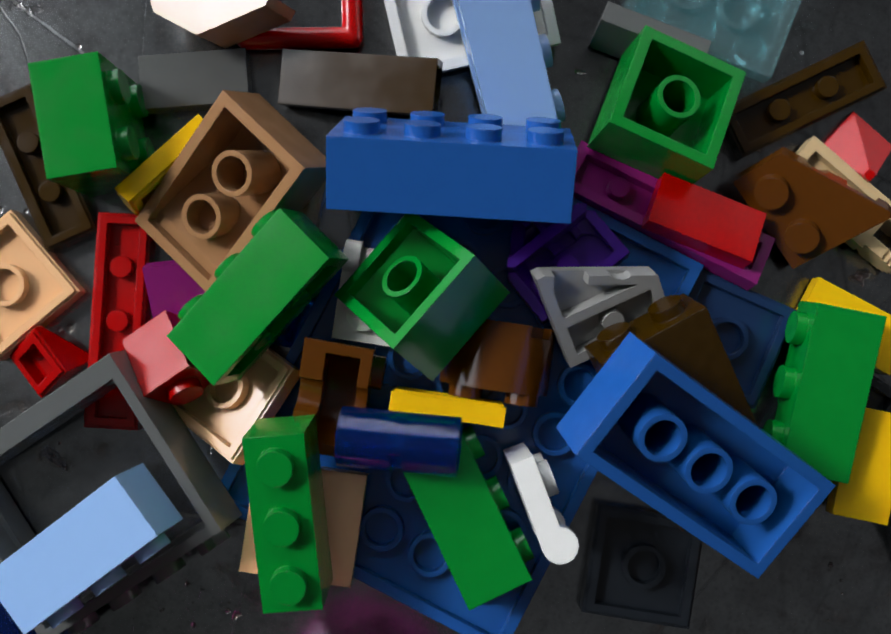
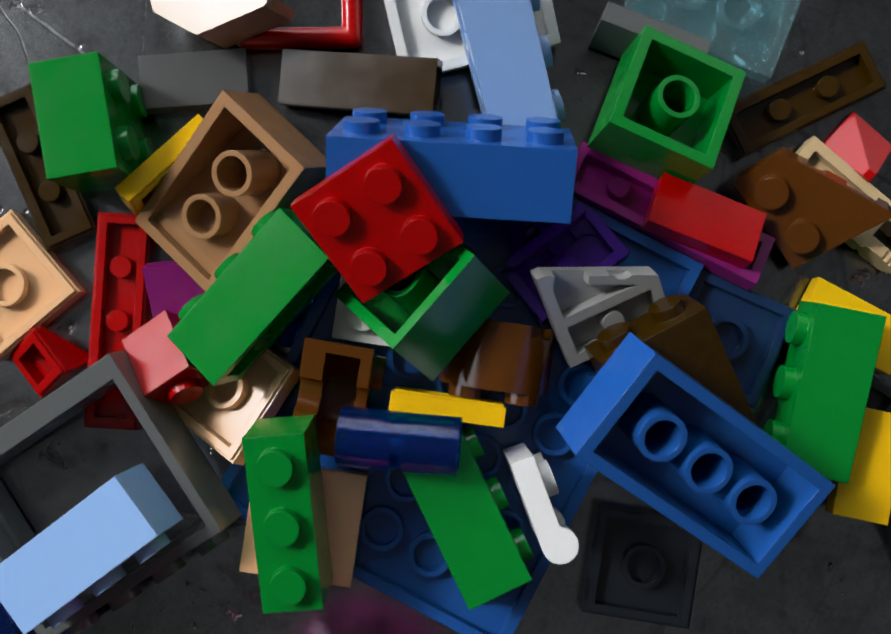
(378, 219): none -> red plate

